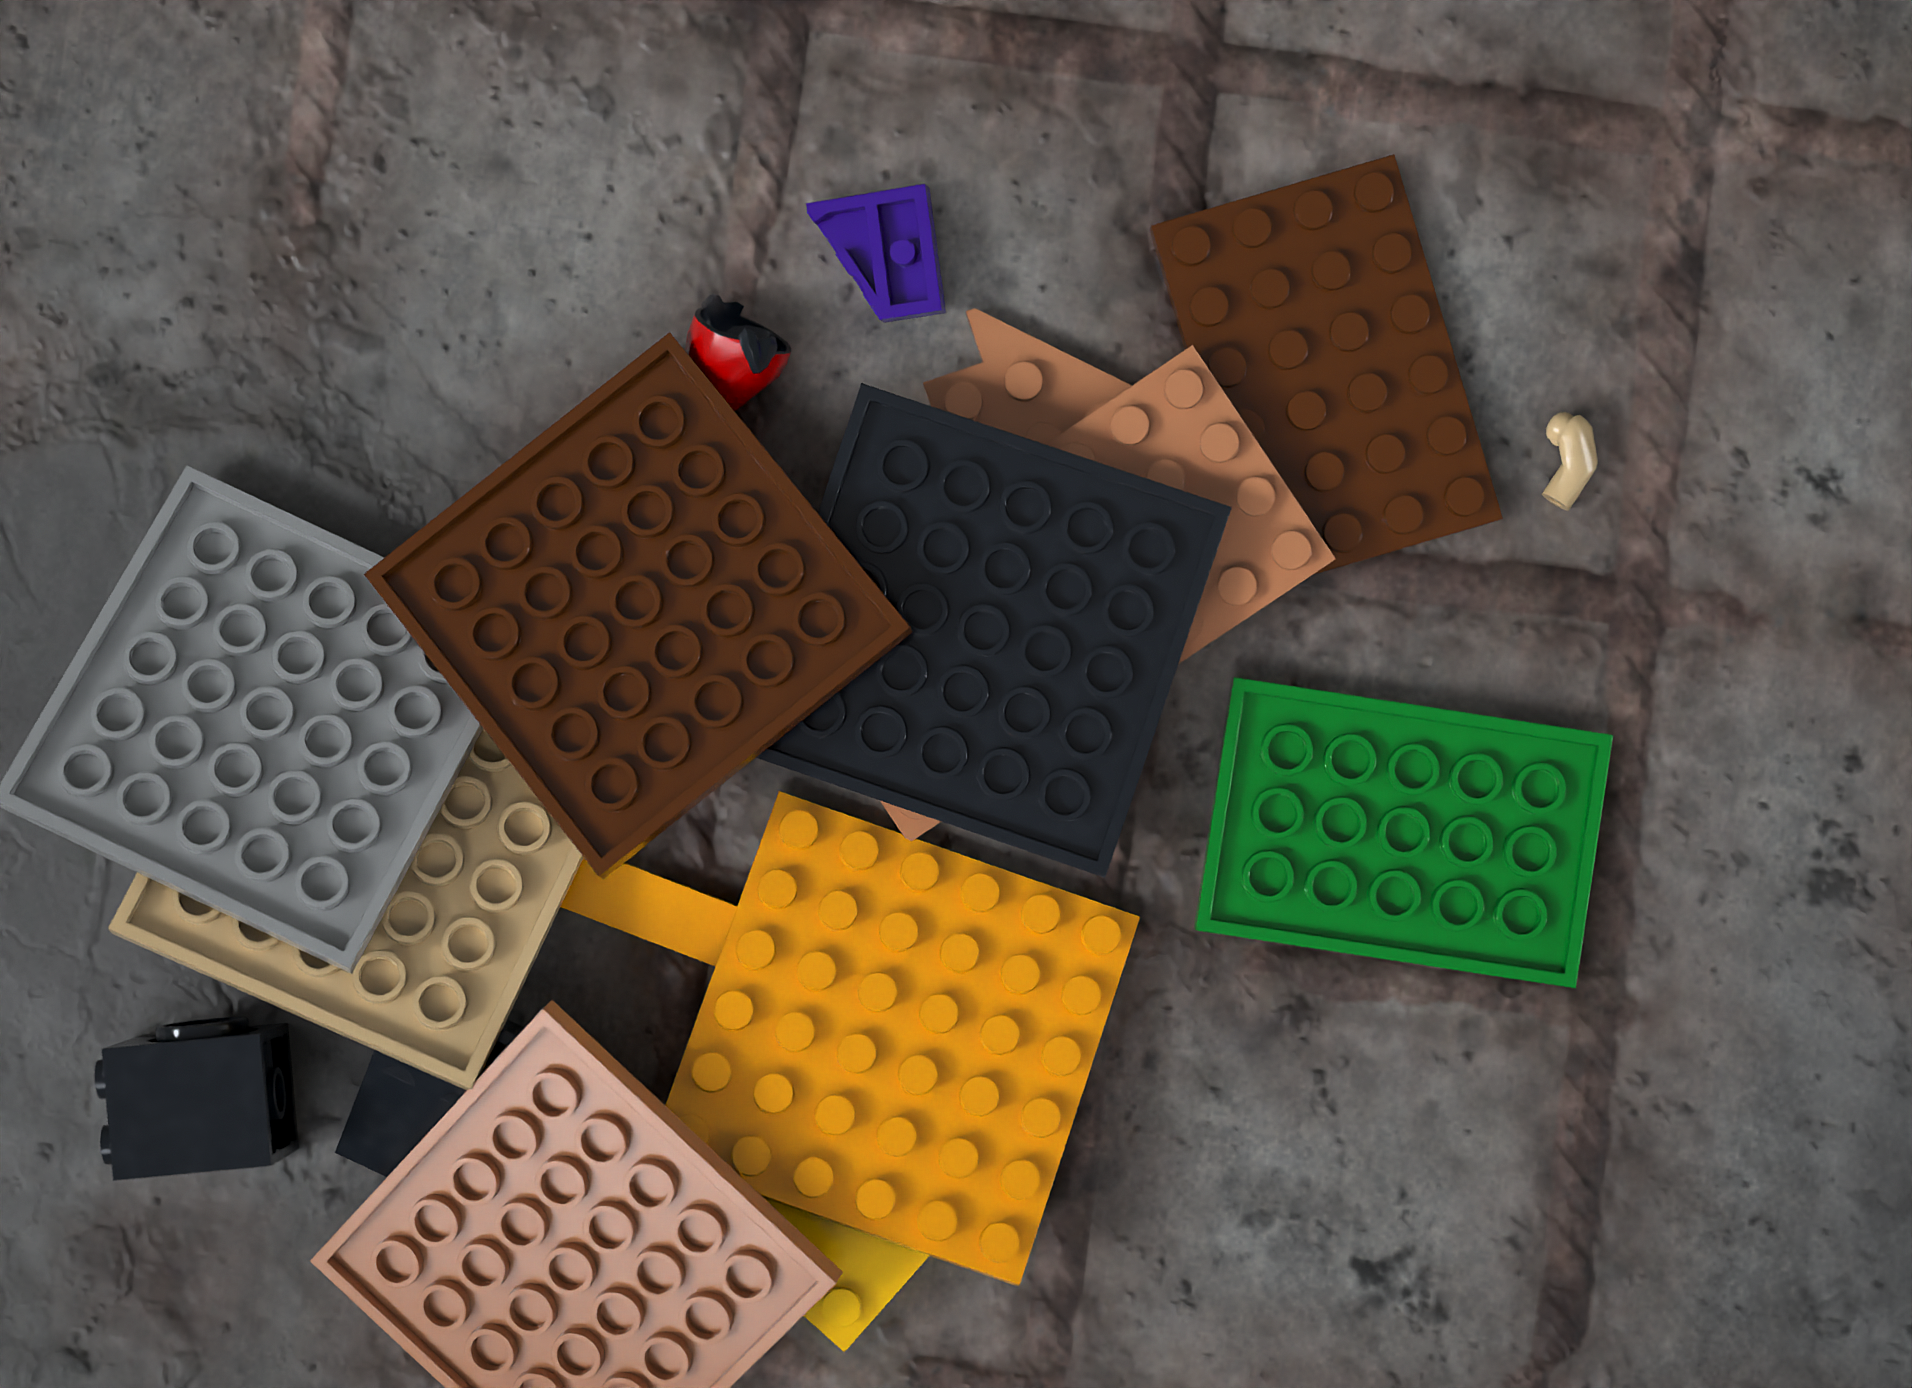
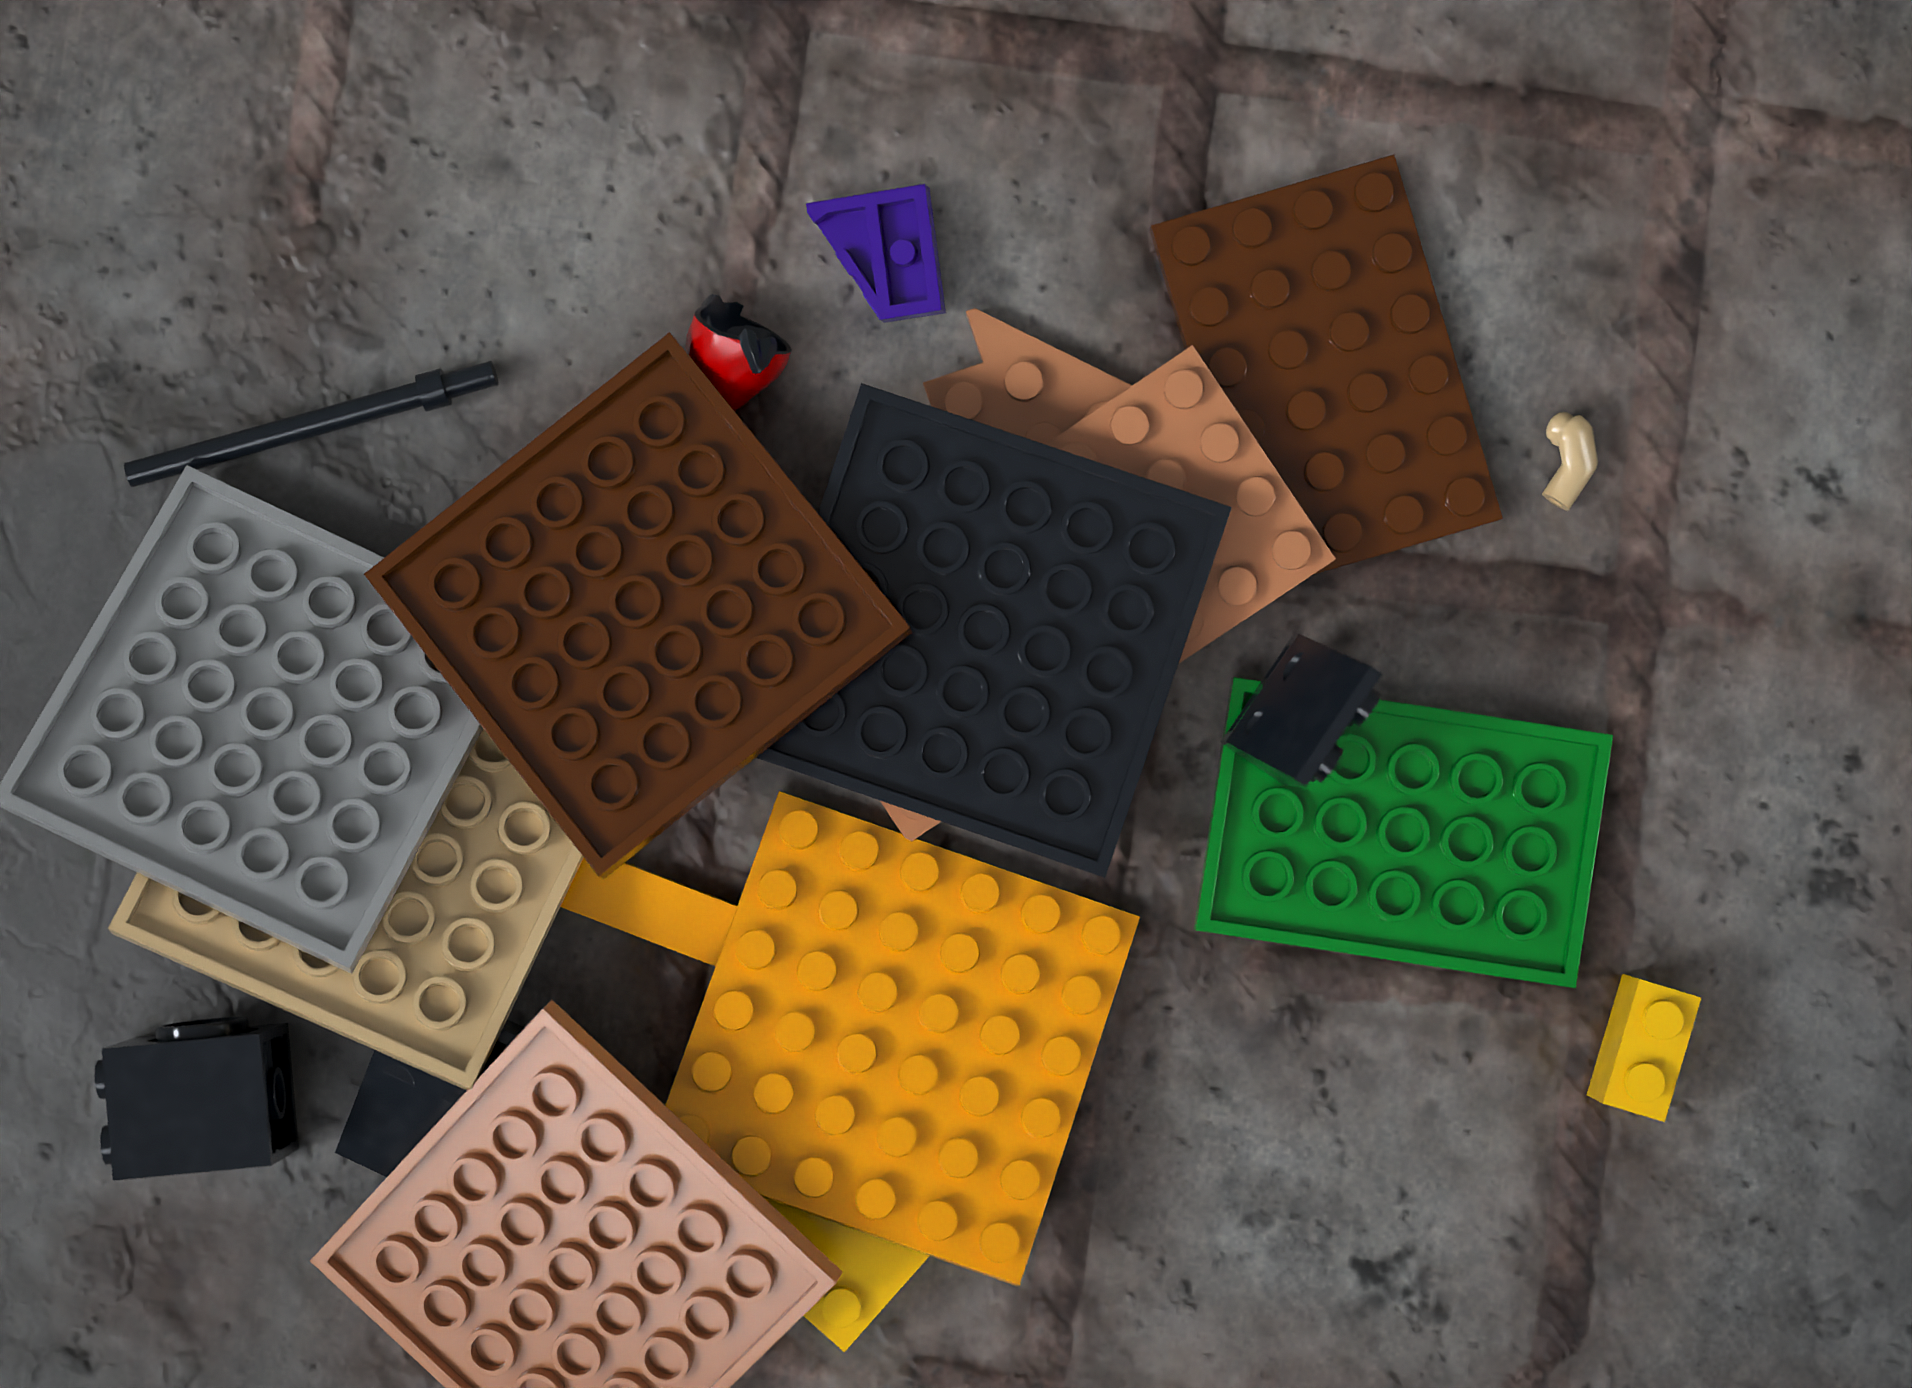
(430, 390): none -> black bar
(1303, 711): none -> black slope
(1643, 1047): none -> yellow brick

